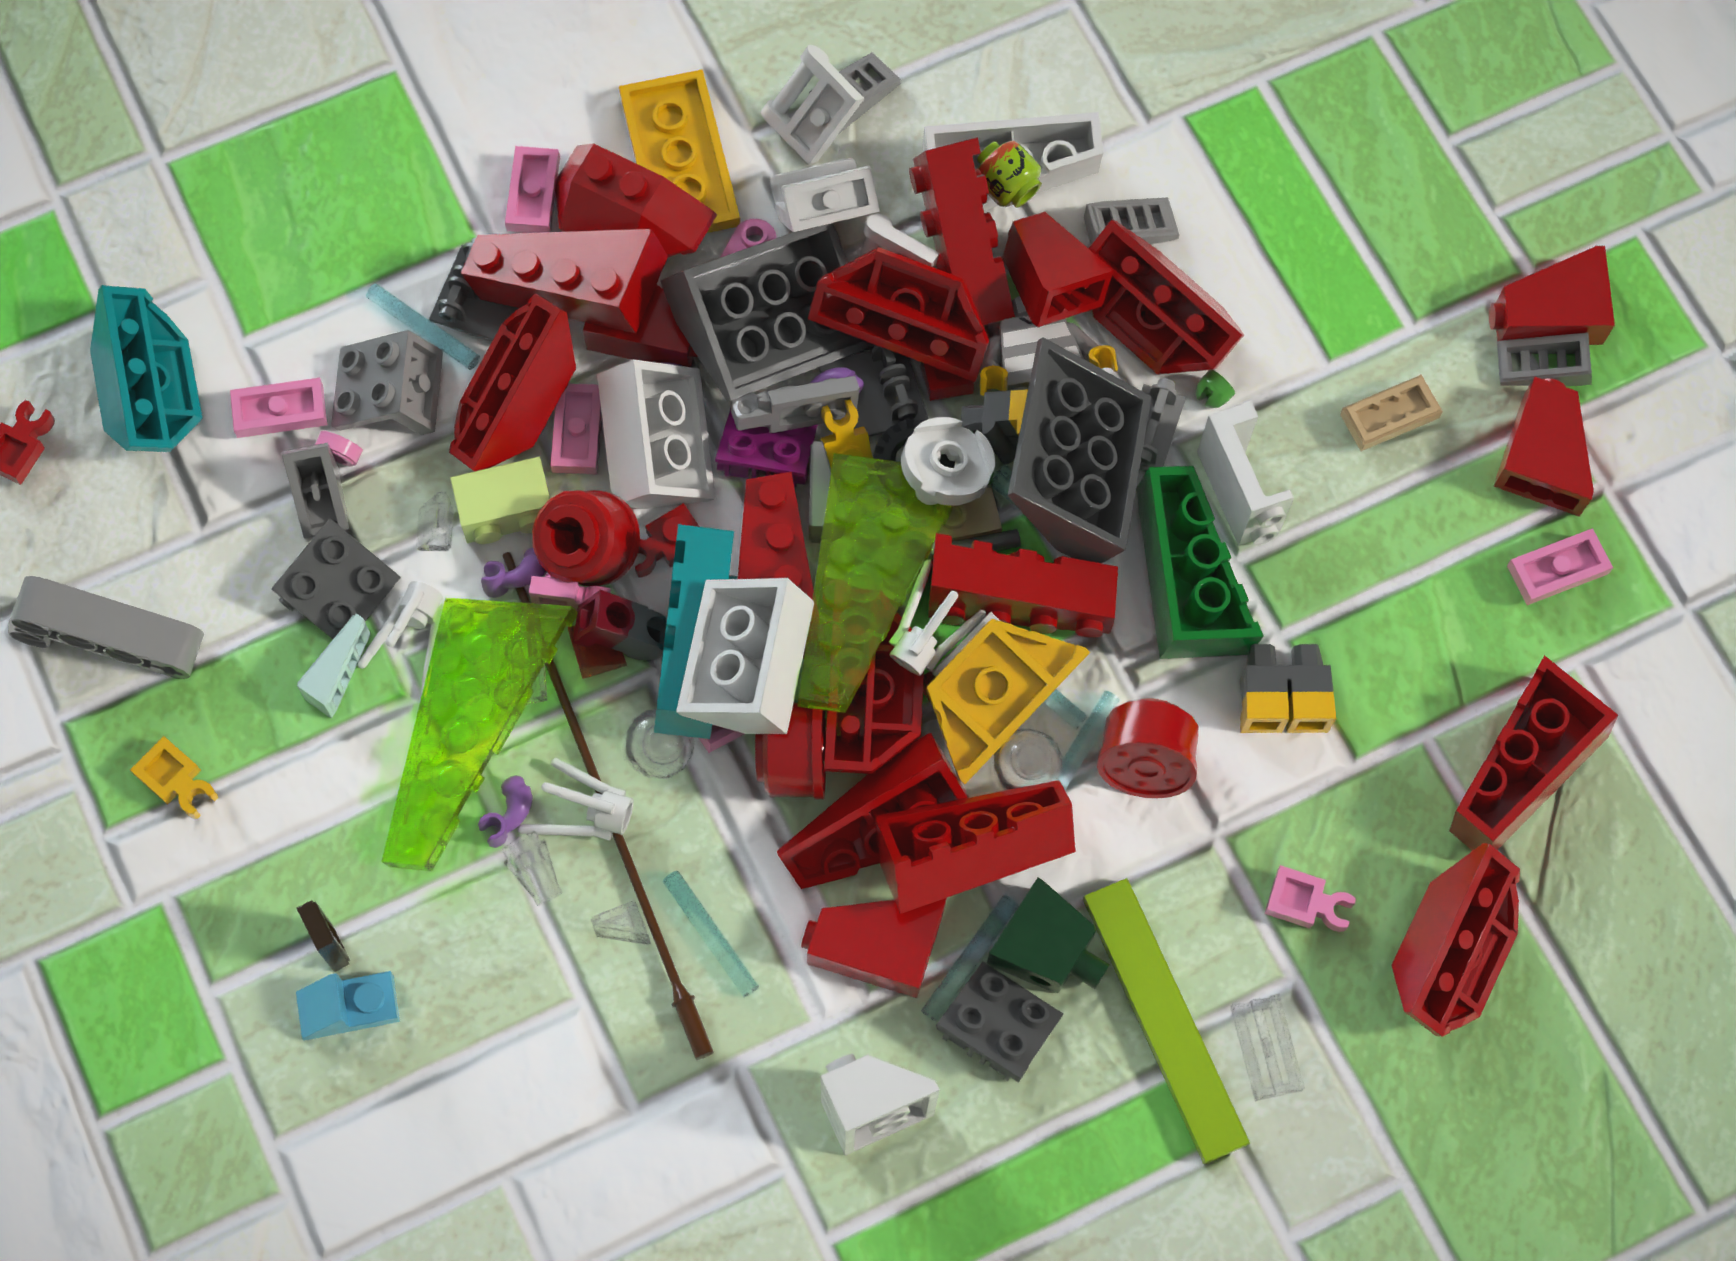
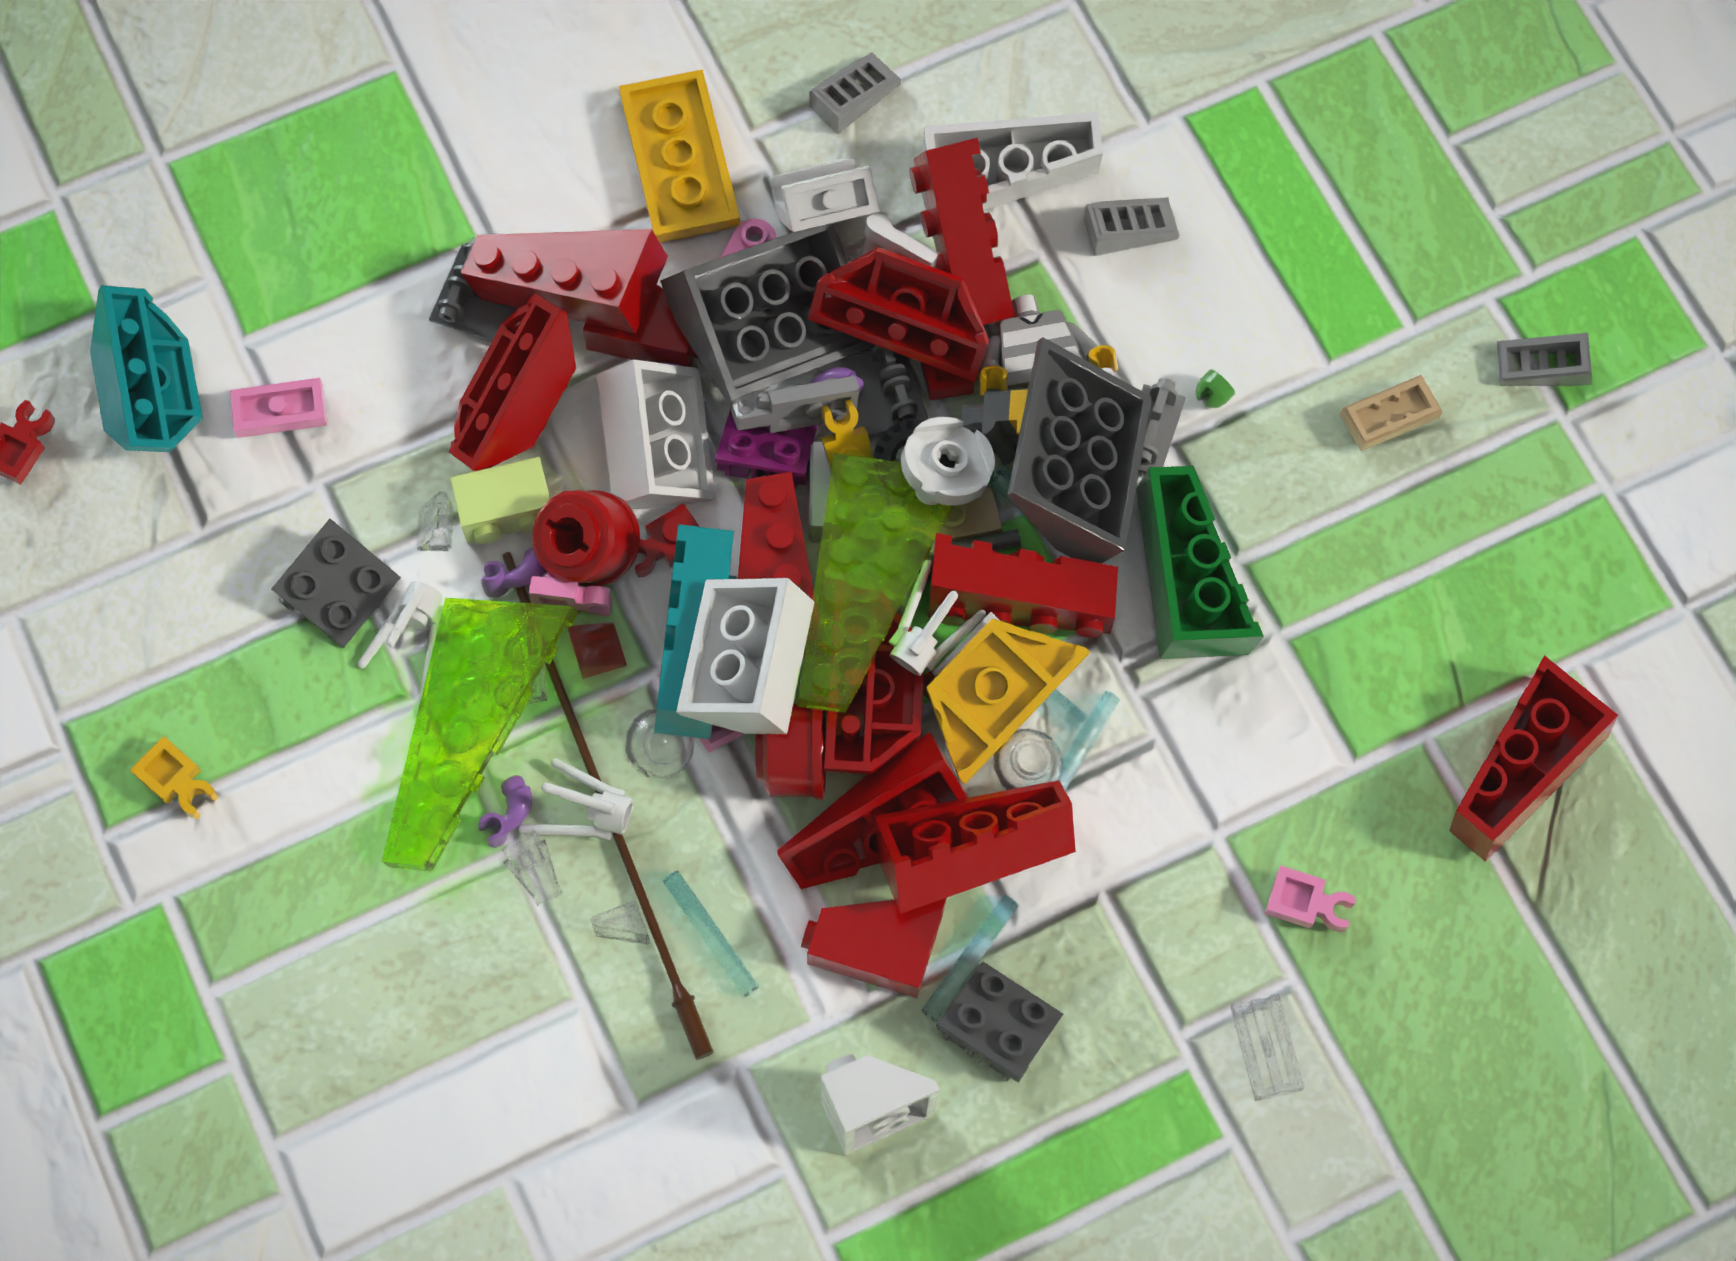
(104, 627): light grey beam -> none
(315, 487): light grey slope -> none
(323, 935): dark brown tile -> none
(331, 672): light aqua slope -> none
(343, 450): bright pink tile -> none
(347, 1005): medium azure slope -> none
(388, 380): light grey bracket -> none
(423, 326): clear light blue bar -> none
(532, 190): bright pink plate -> none
(577, 430): bright pink plate -> none
(613, 193): red wedge -> none
(620, 626): leg -> none
(821, 113): white plate -> none
(1010, 173): lime head -> none
(1047, 942): dark green torso -> none
(1053, 270): red slope -> none
(1149, 749): red wheel -> none
(1160, 308): red wedge -> none
(1166, 1021): lime tile -> none
(1224, 458): white panel -> none
(1286, 694): hips -> none
(1459, 941): red wedge -> none
(1548, 449): red slope -> none
(1558, 301): red slope -> none
(1559, 566): bright pink plate -> none

